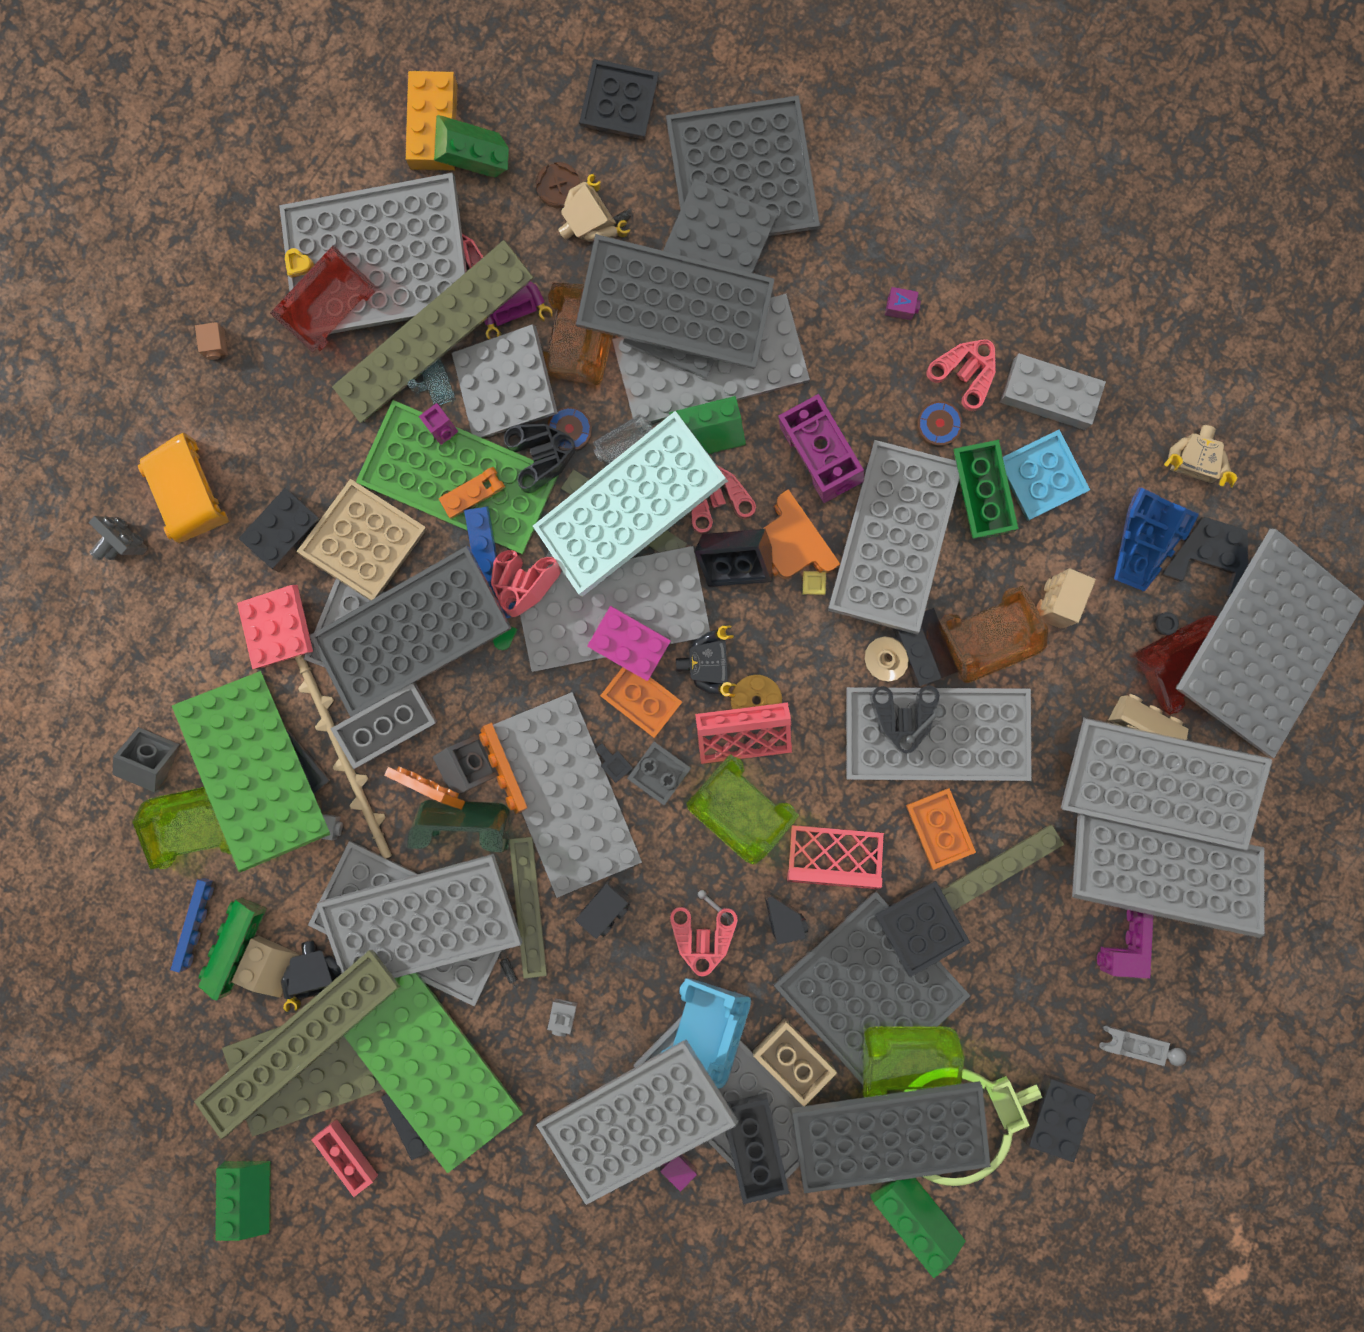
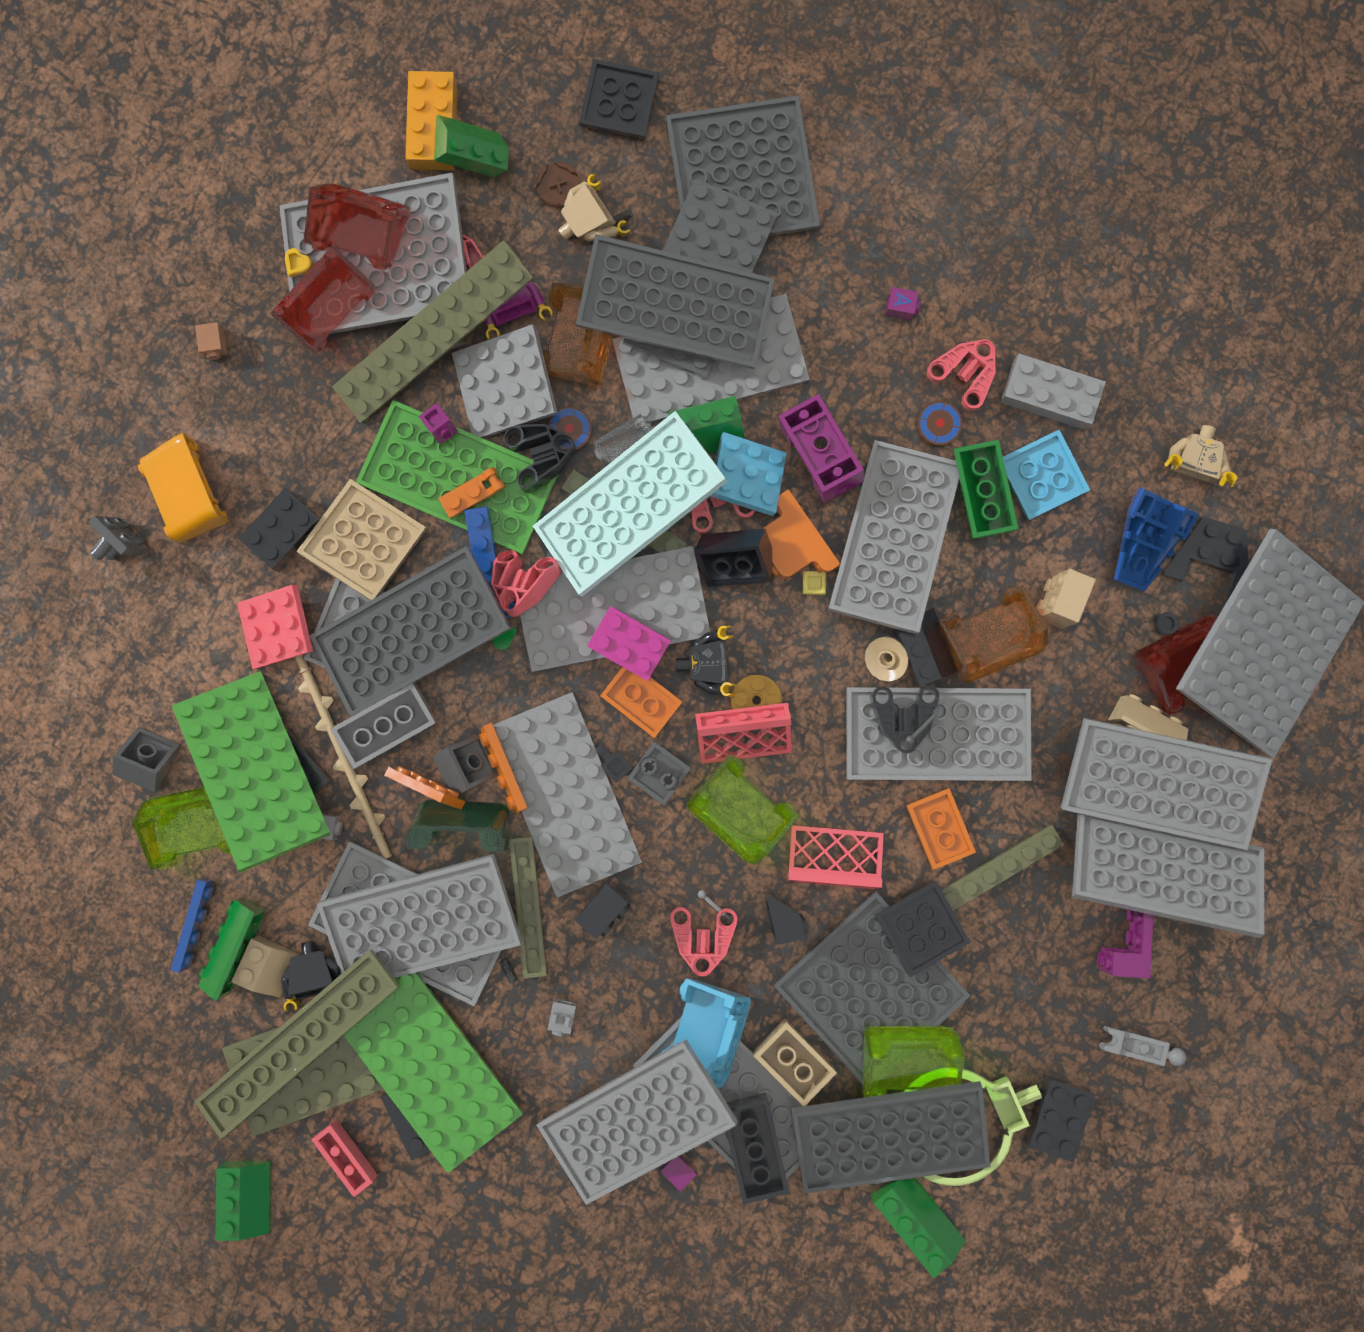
(355, 223): none -> clear red windscreen
(436, 383): clear light blue plate -> none
(752, 473): none -> medium azure plate

